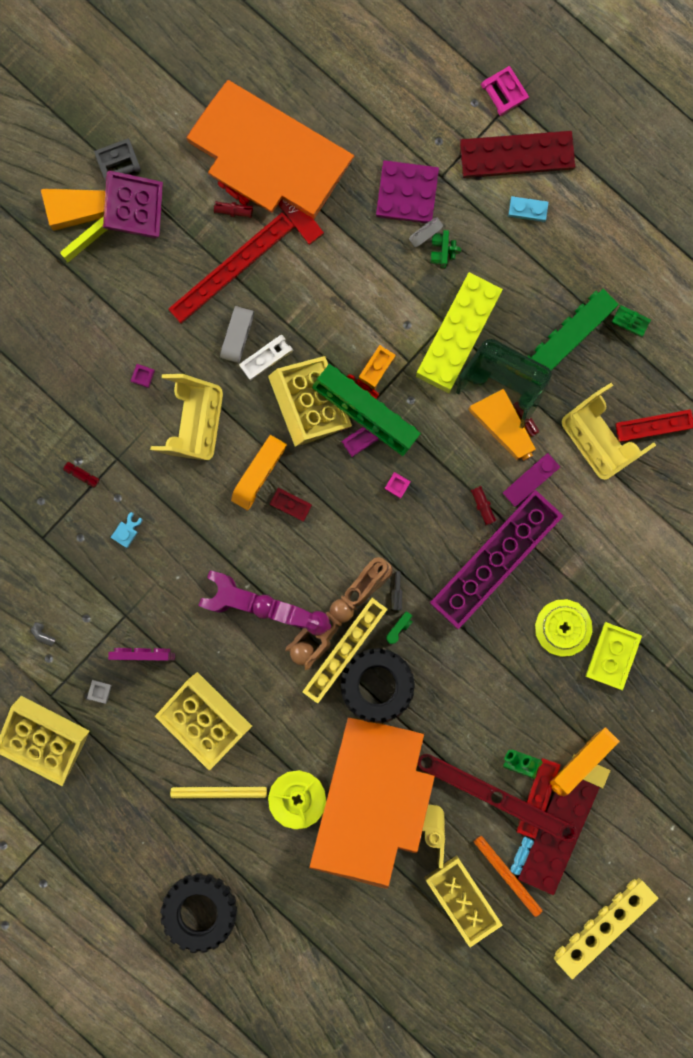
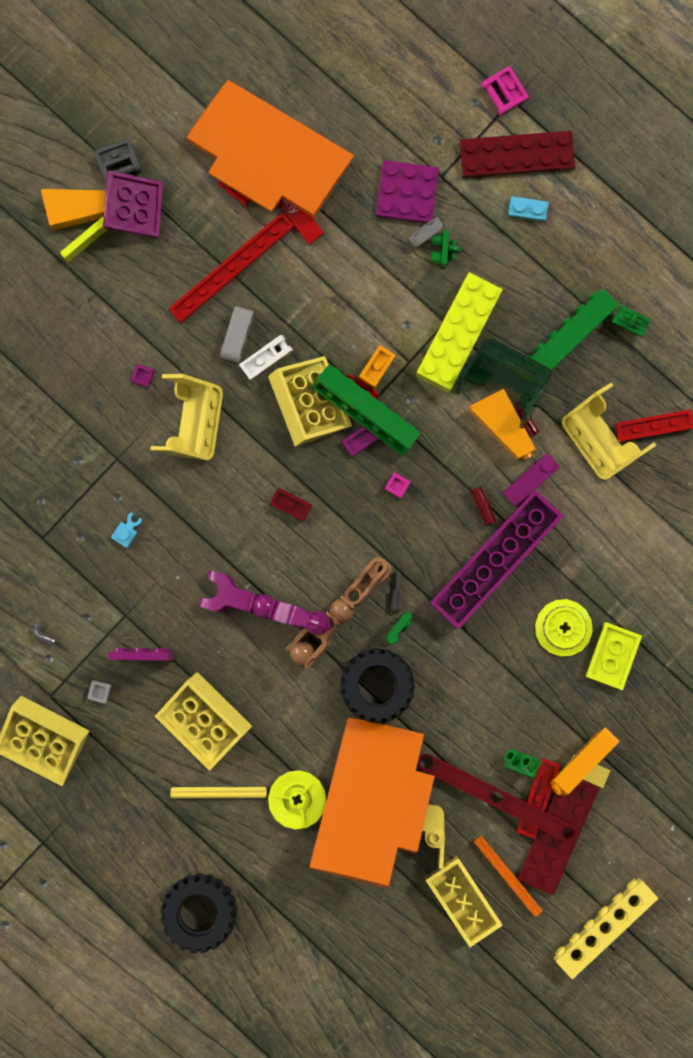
(81, 474): dark red axle -> none
(233, 209): dark red pin -> none
(257, 472): light orange beam -> none
(345, 650): light yellow brick -> none
(521, 855): medium azure axle -> none

